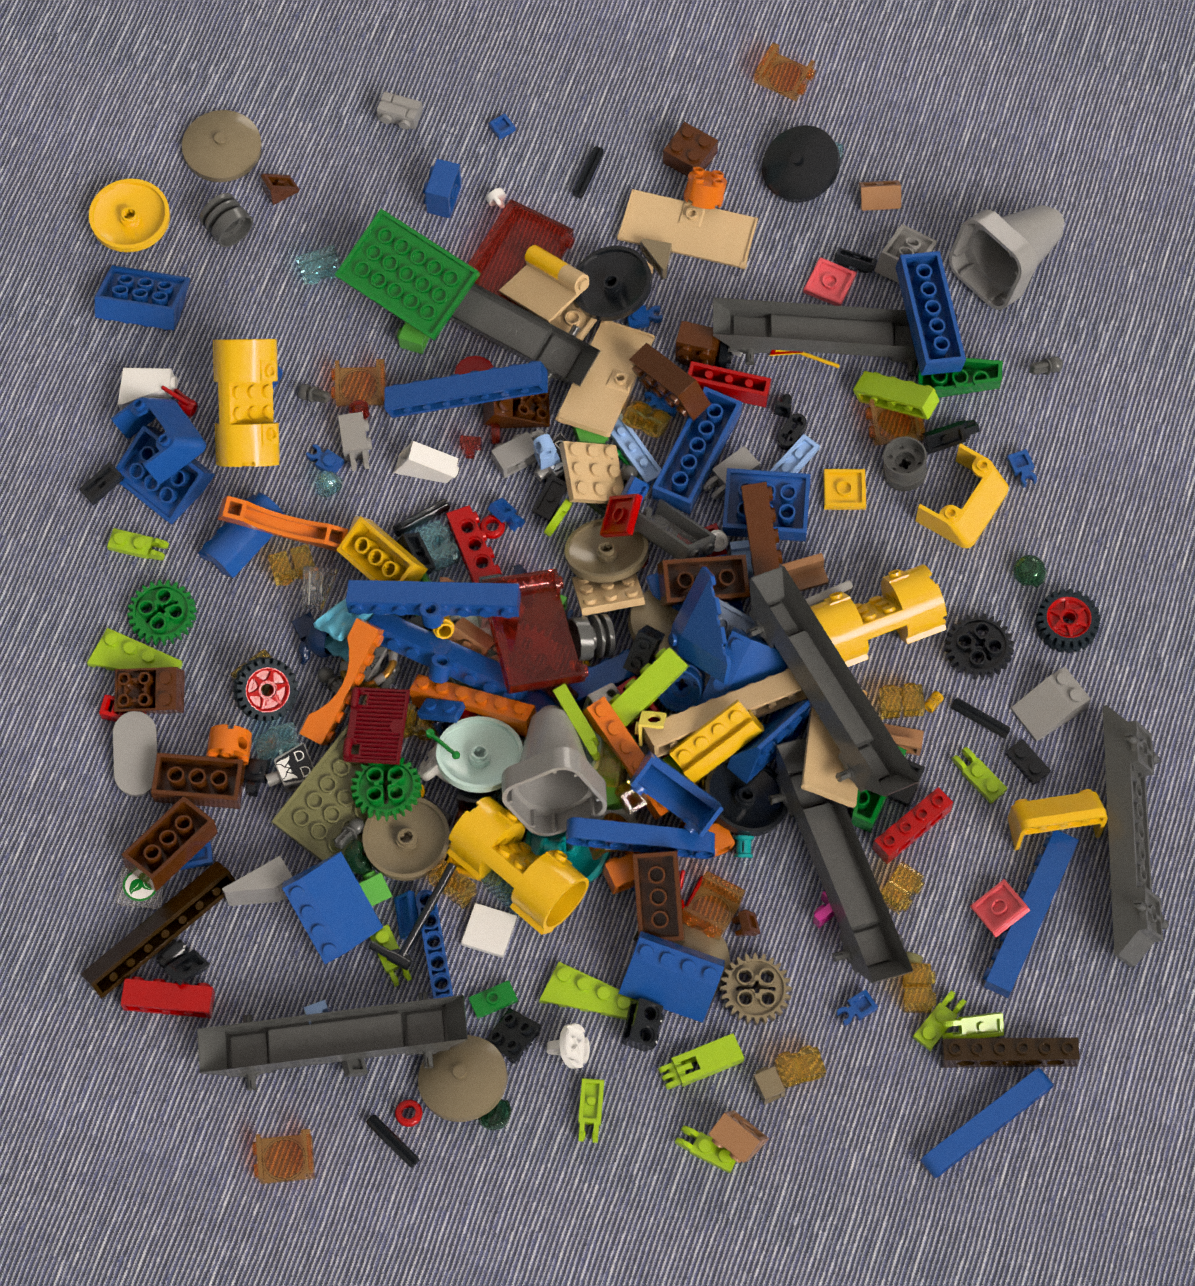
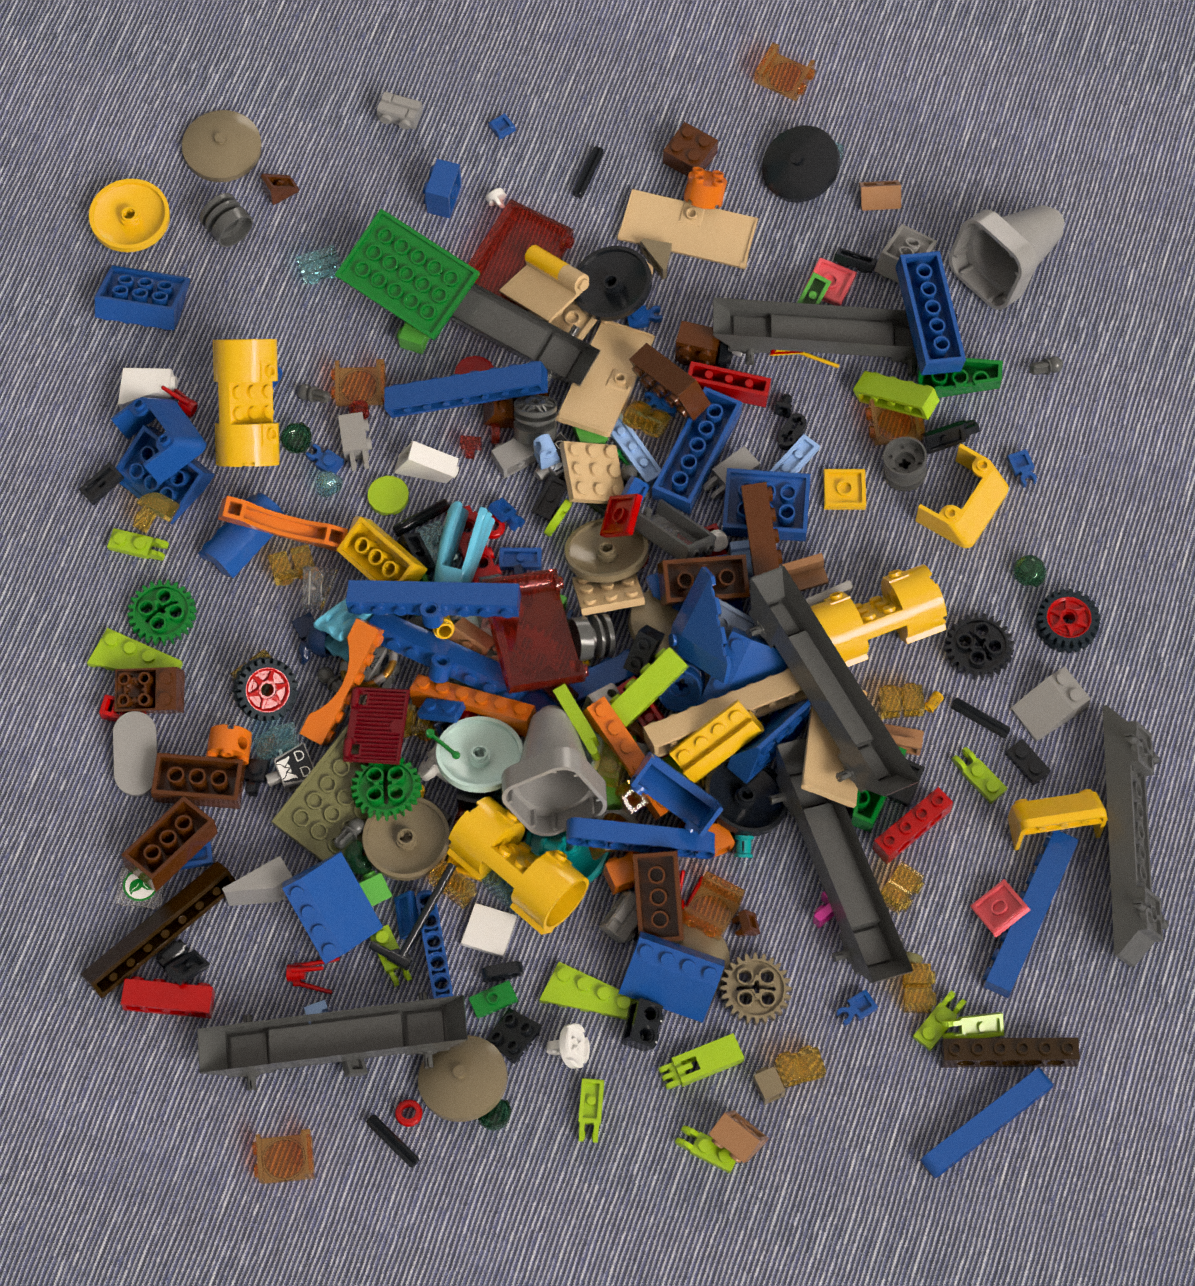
(154, 505): none -> clear yellow brick
(296, 438): none -> clear green hair
(297, 972): none -> red plant
(388, 495): none -> lime tile
(450, 541): none -> medium azure piece
(502, 971): none -> black beam
(528, 557): none -> blue plate
(534, 417): none -> dark grey wheel
(621, 918): none -> light grey brick
(643, 722): light yellow bracket -> none
(814, 290): none -> bright green brick

